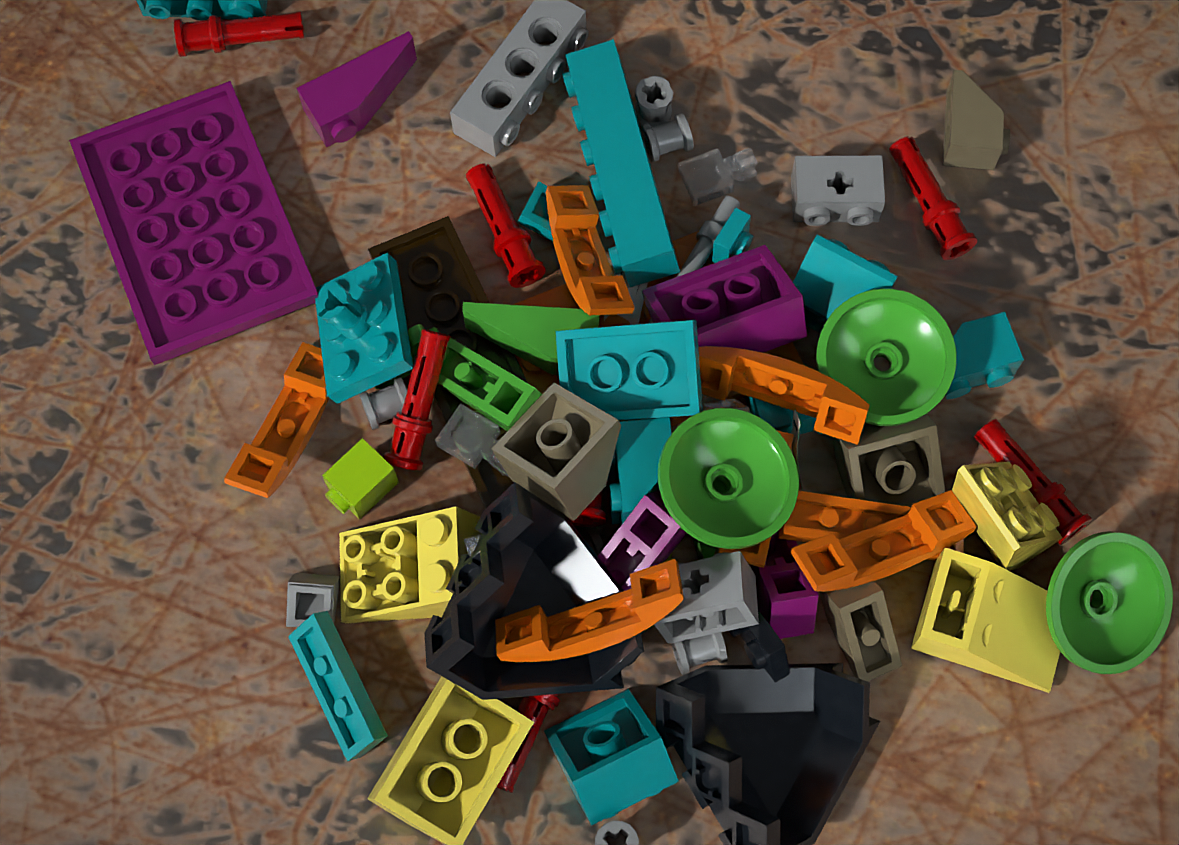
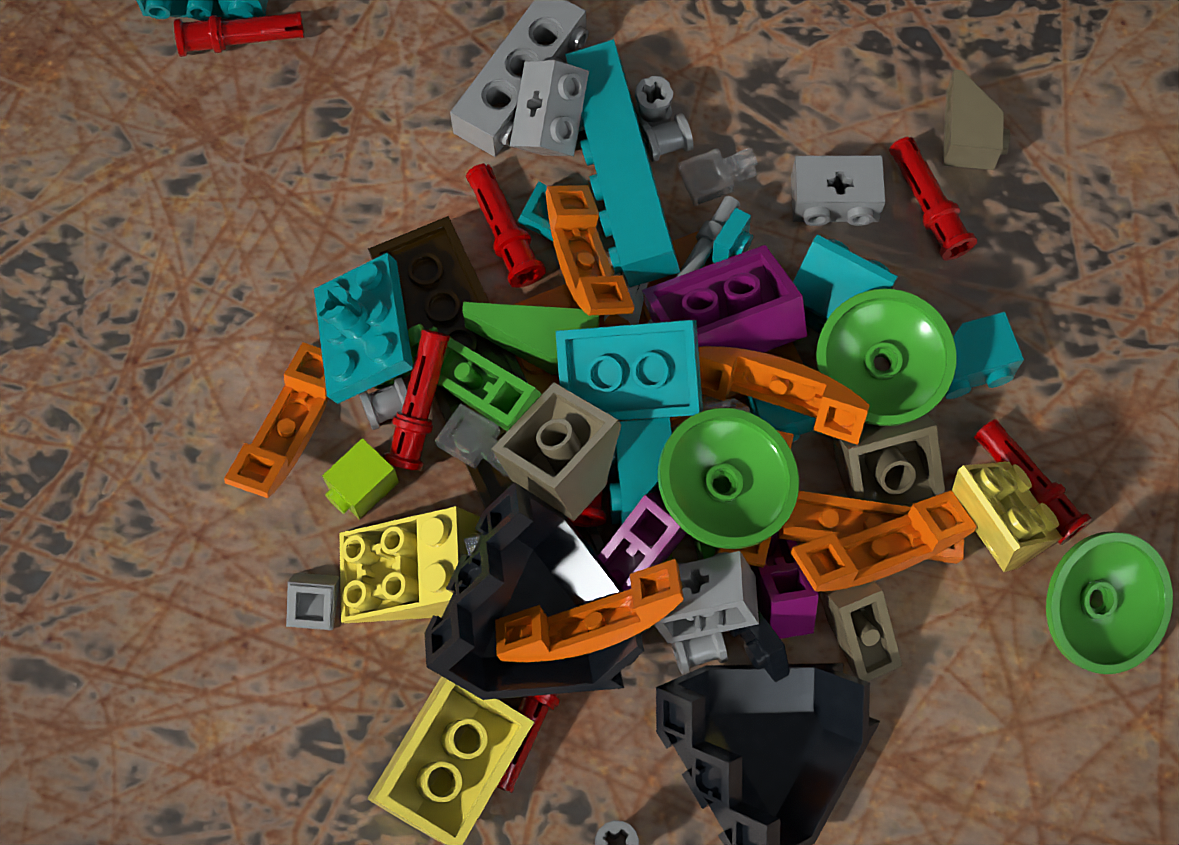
(193, 222): magenta plate -> none
(337, 686): teal plate -> none
(352, 93): magenta slope -> none
(549, 108): none -> light grey brick
(611, 756): teal slope -> none
(795, 430): sticker -> none
(987, 621): light yellow slope -> none

